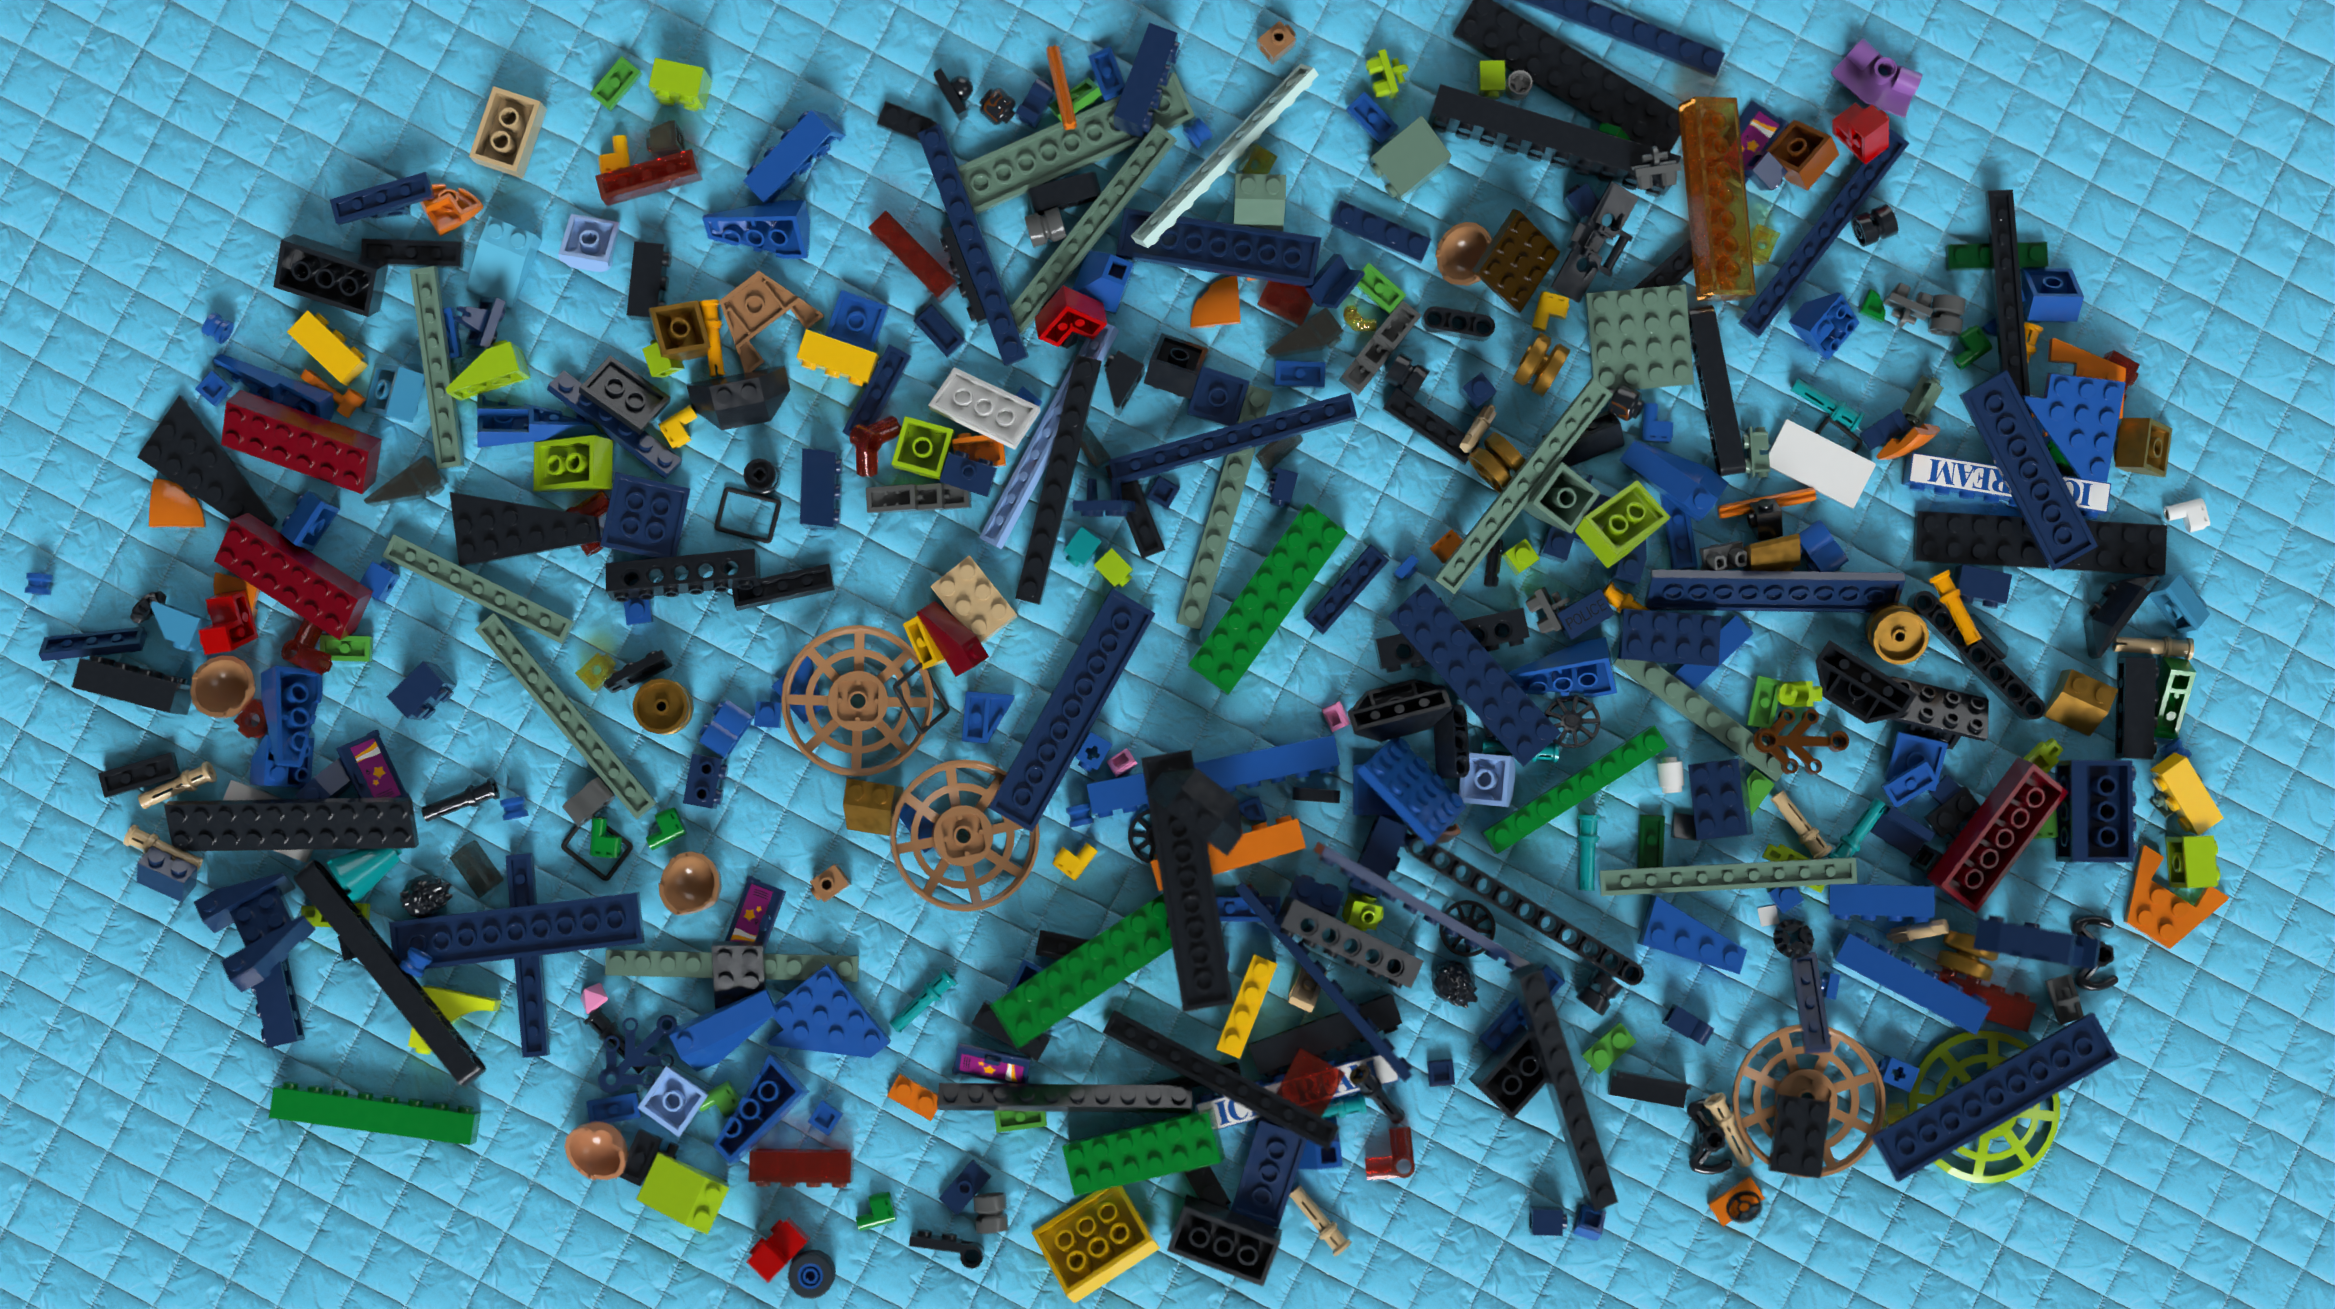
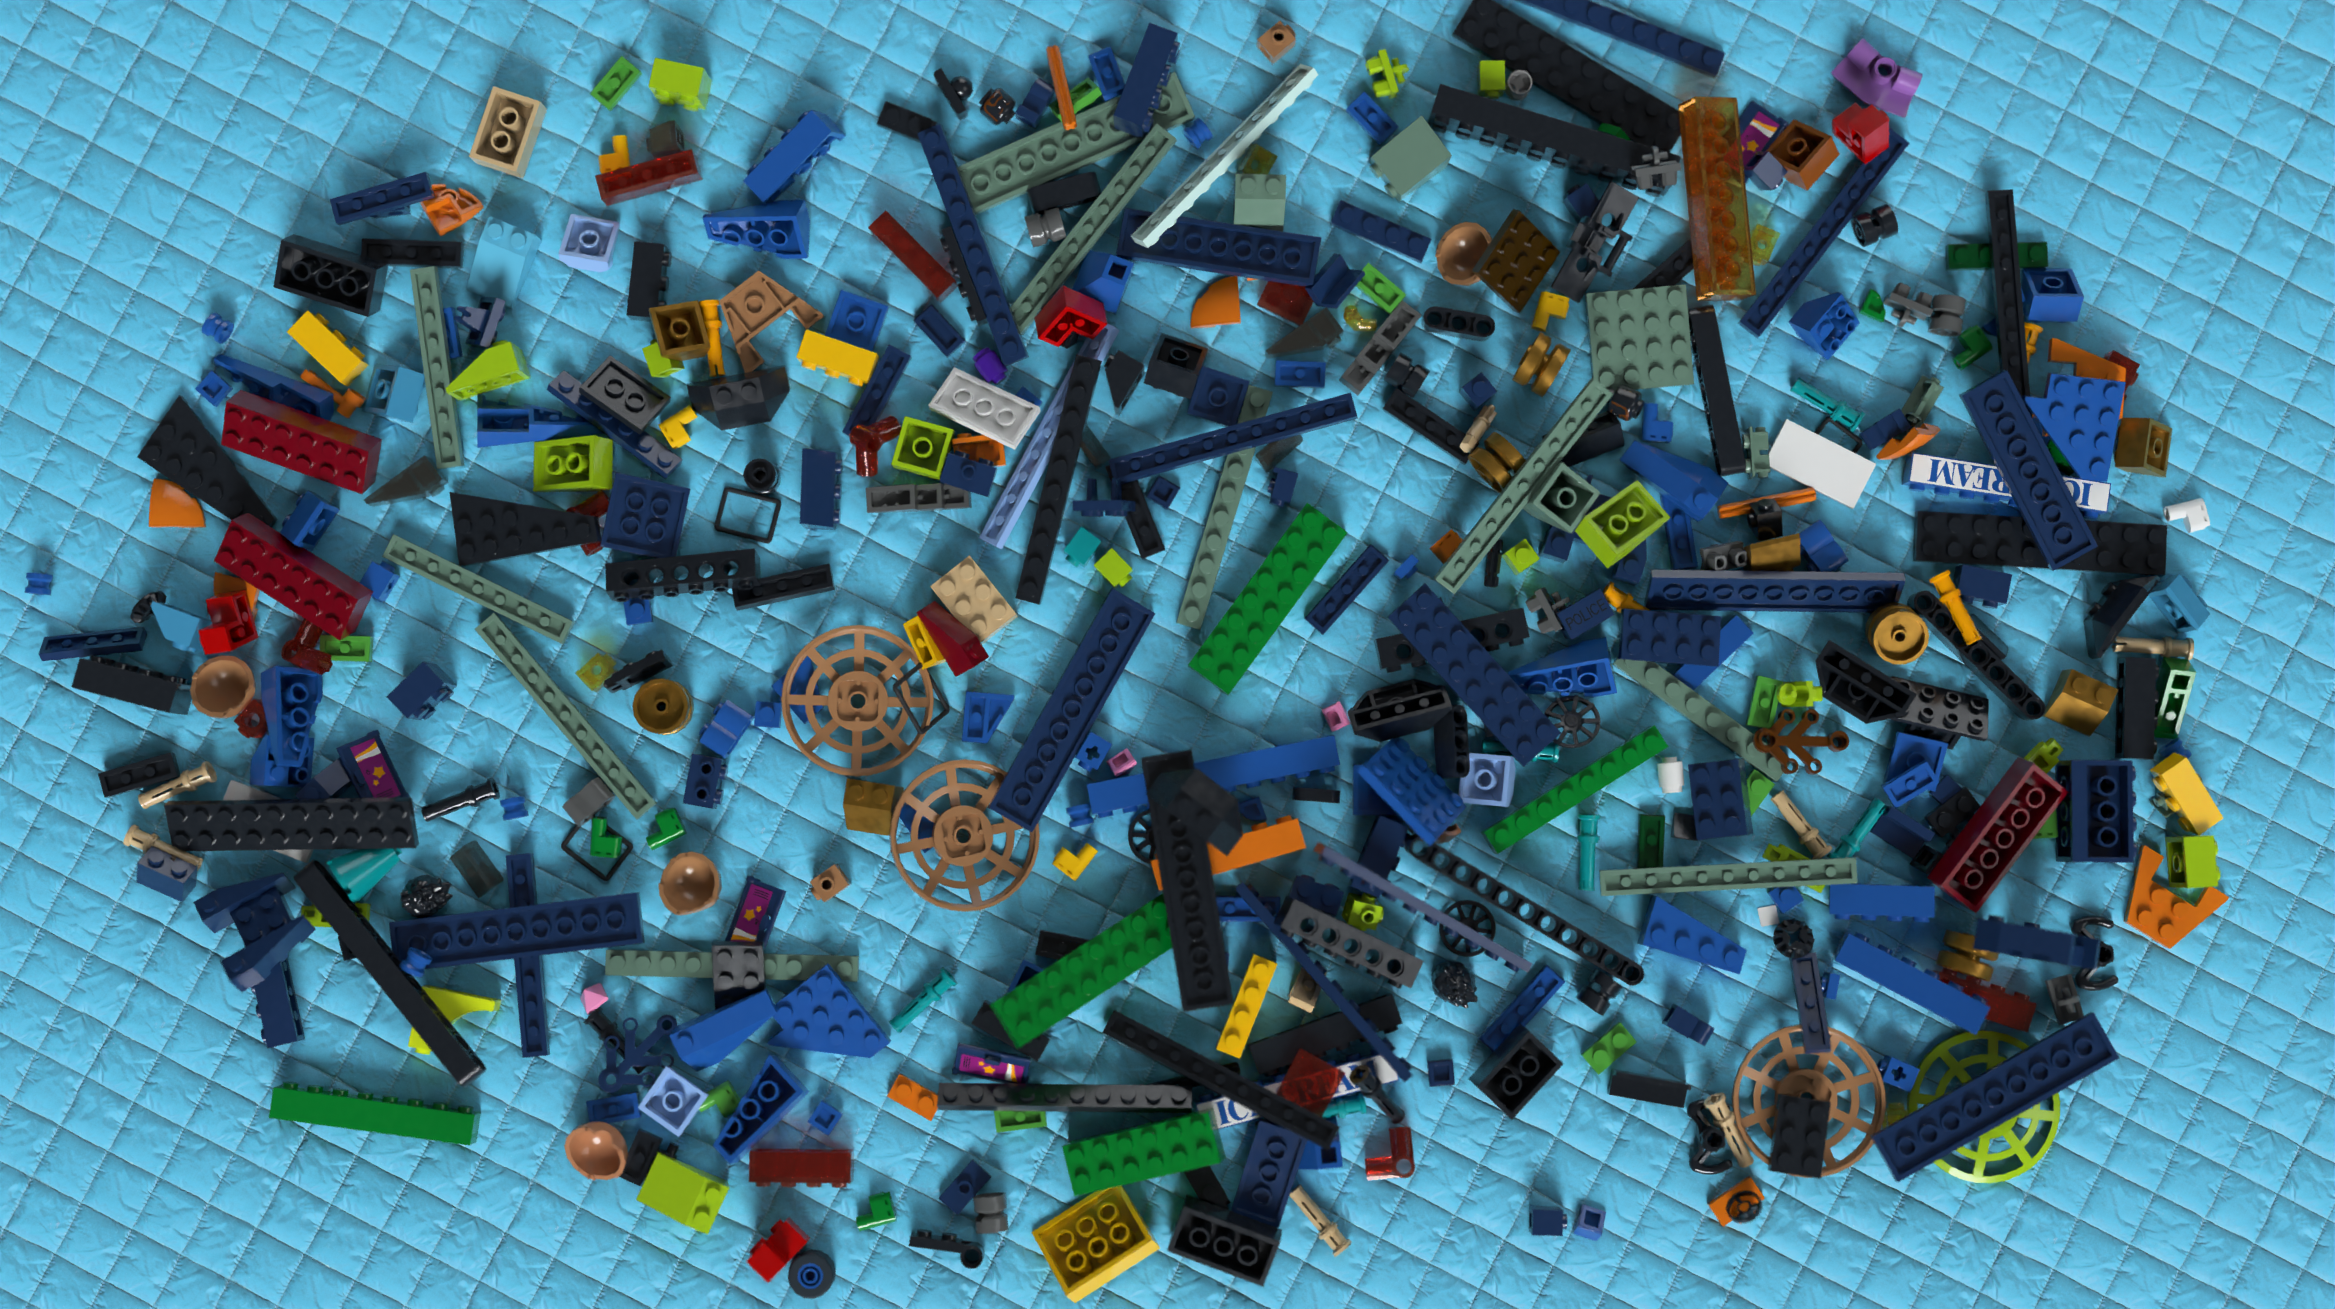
(990, 366): none -> dark purple brick
(1563, 1086): black brick -> none
(1918, 931): tan piece -> none

